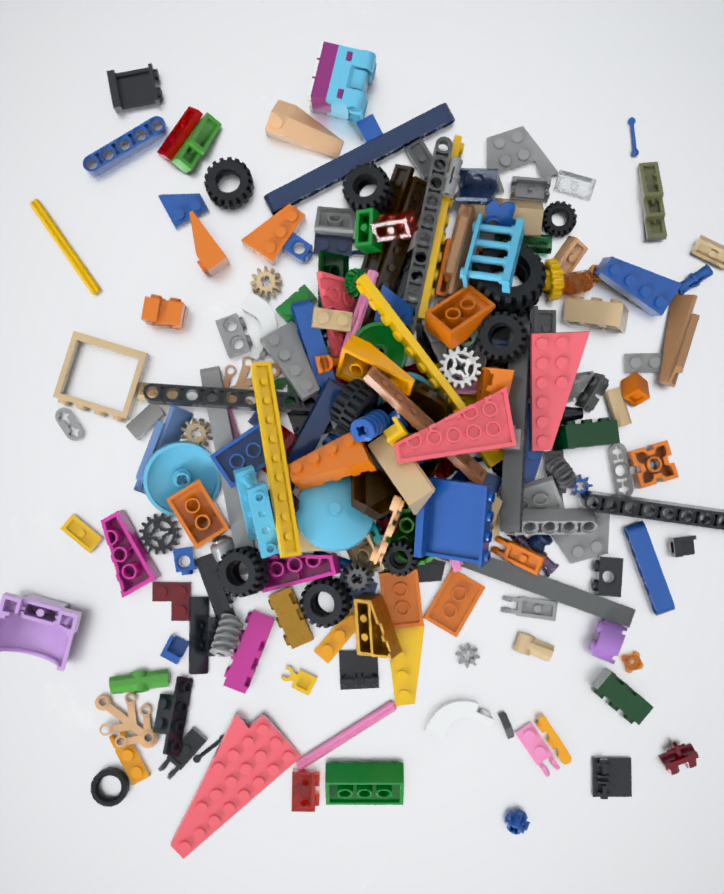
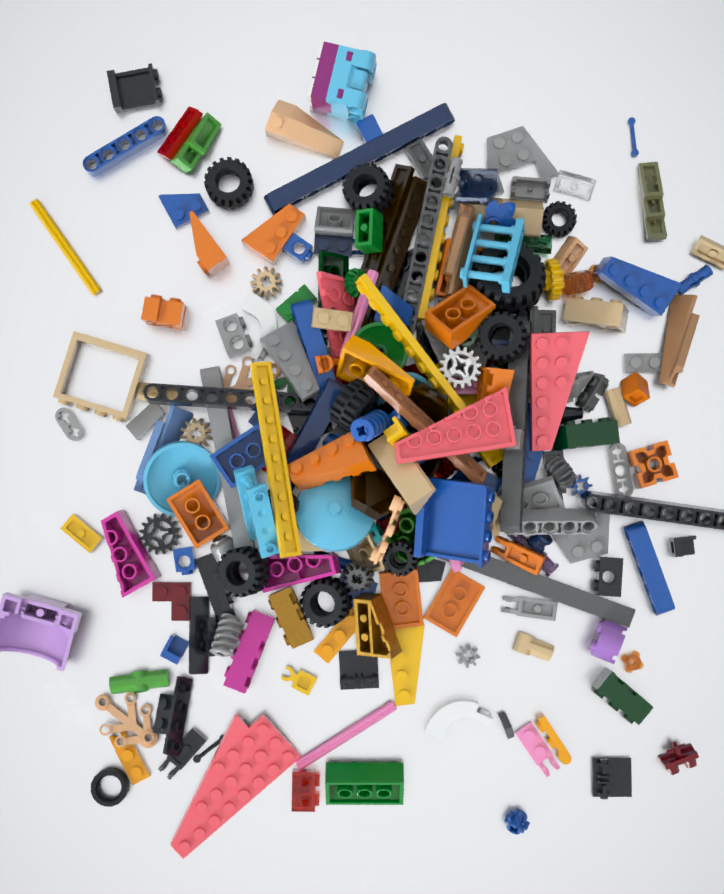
(394, 226): clear red brick -> none

